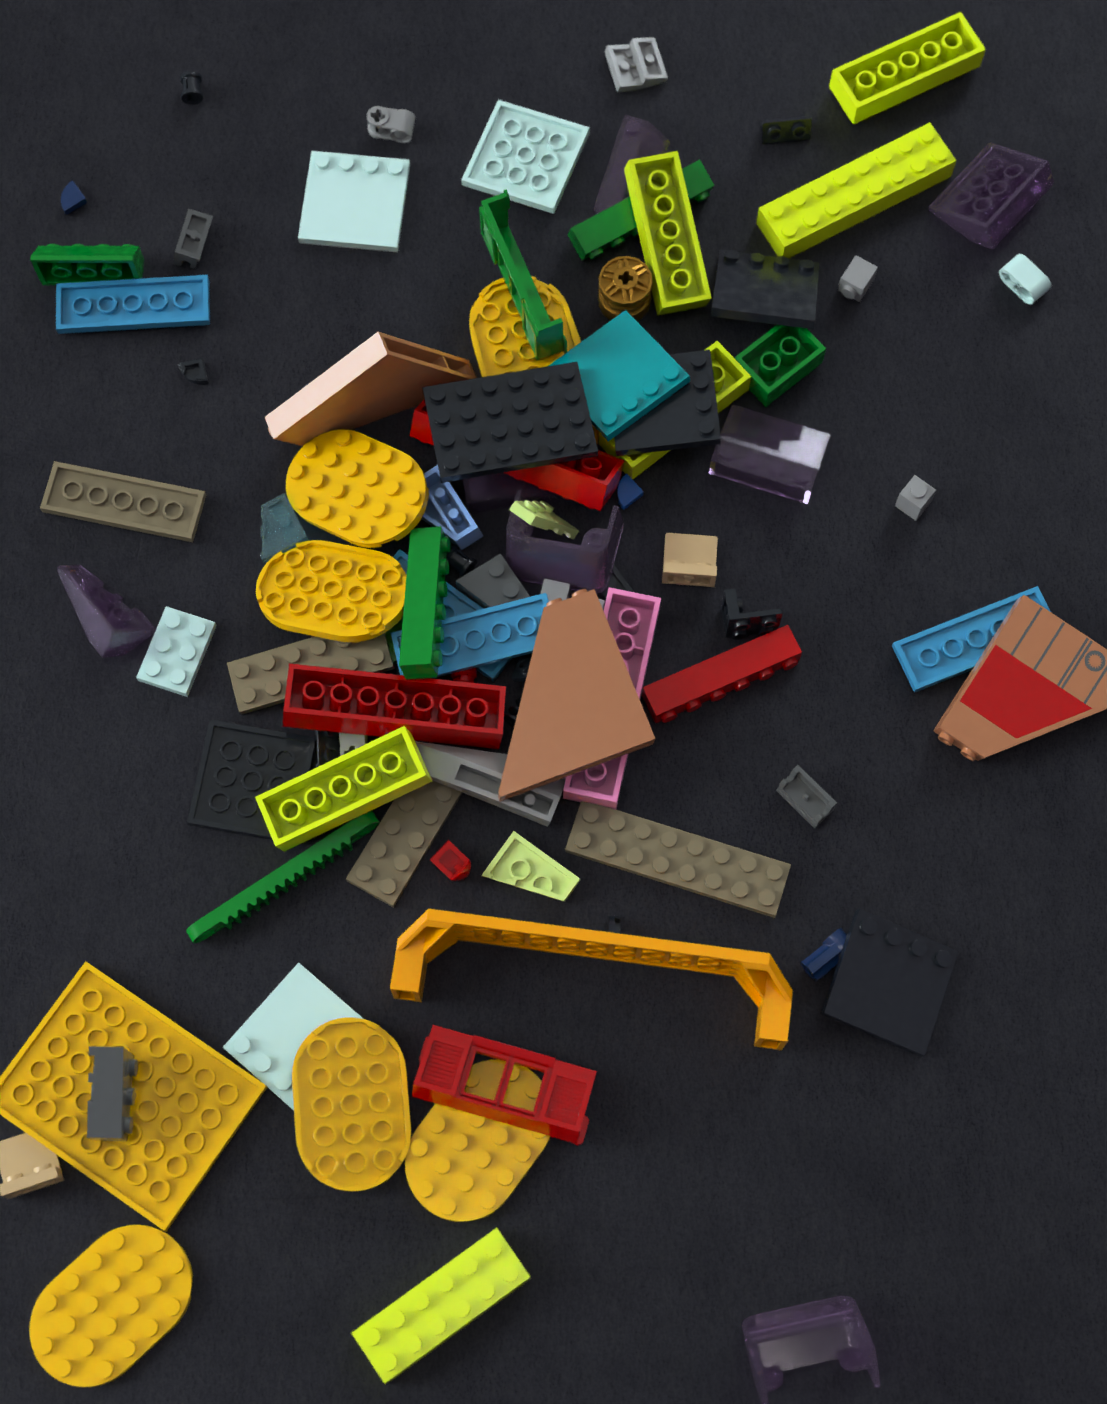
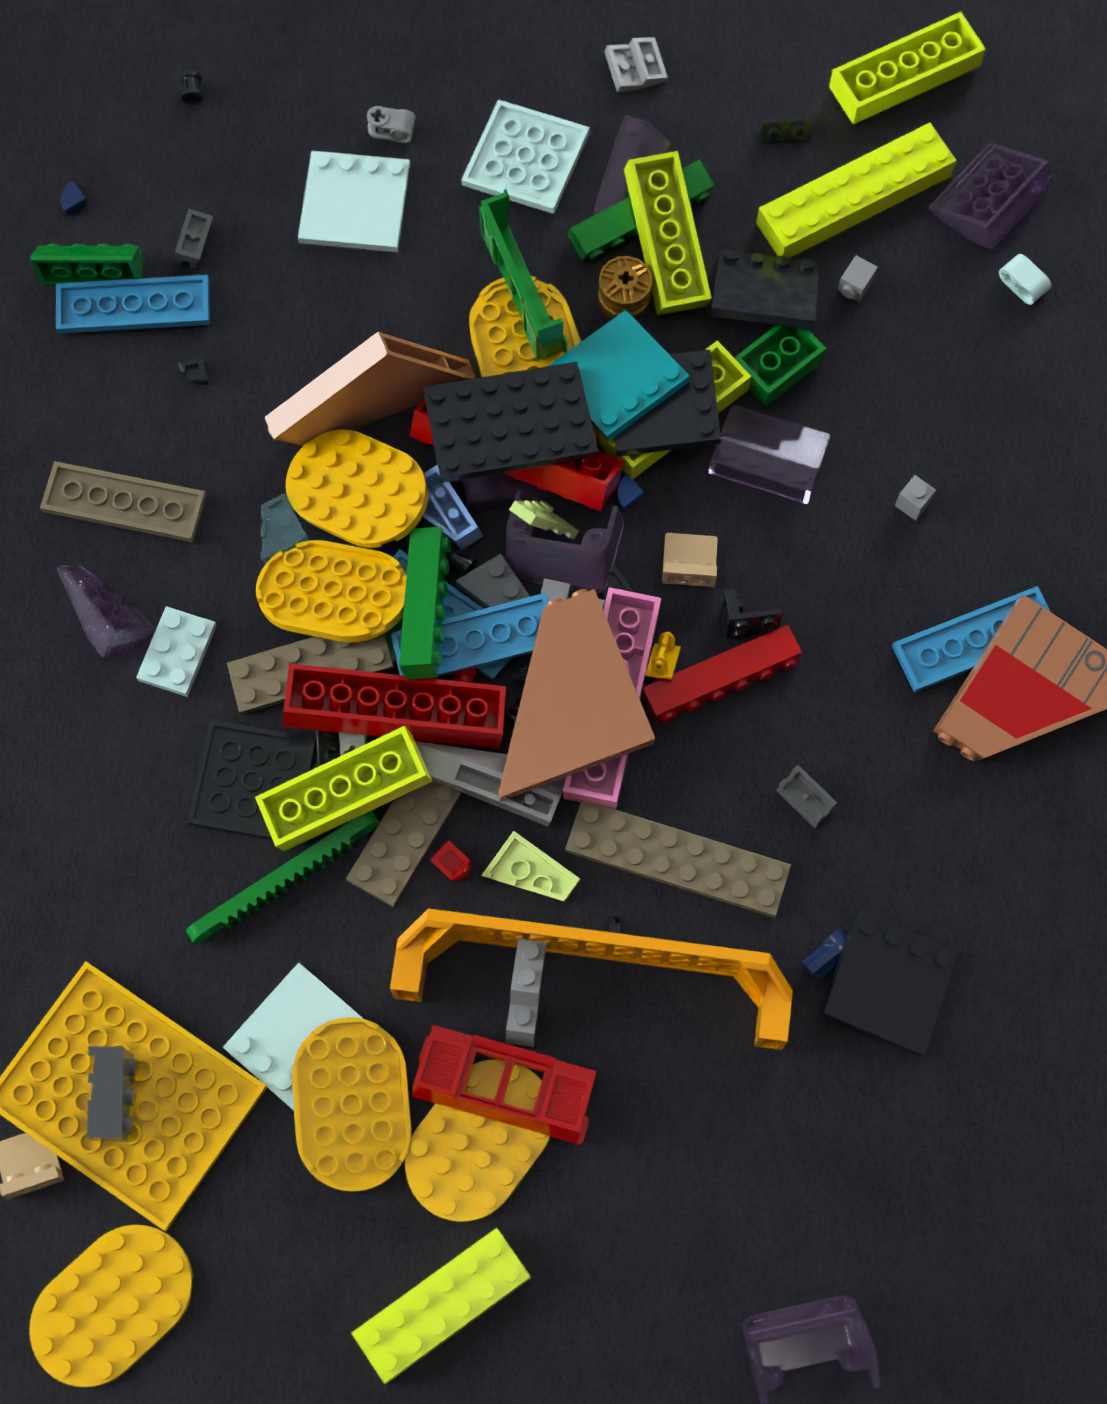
(525, 992): none -> light grey arch
(663, 657): none -> yellow hinge

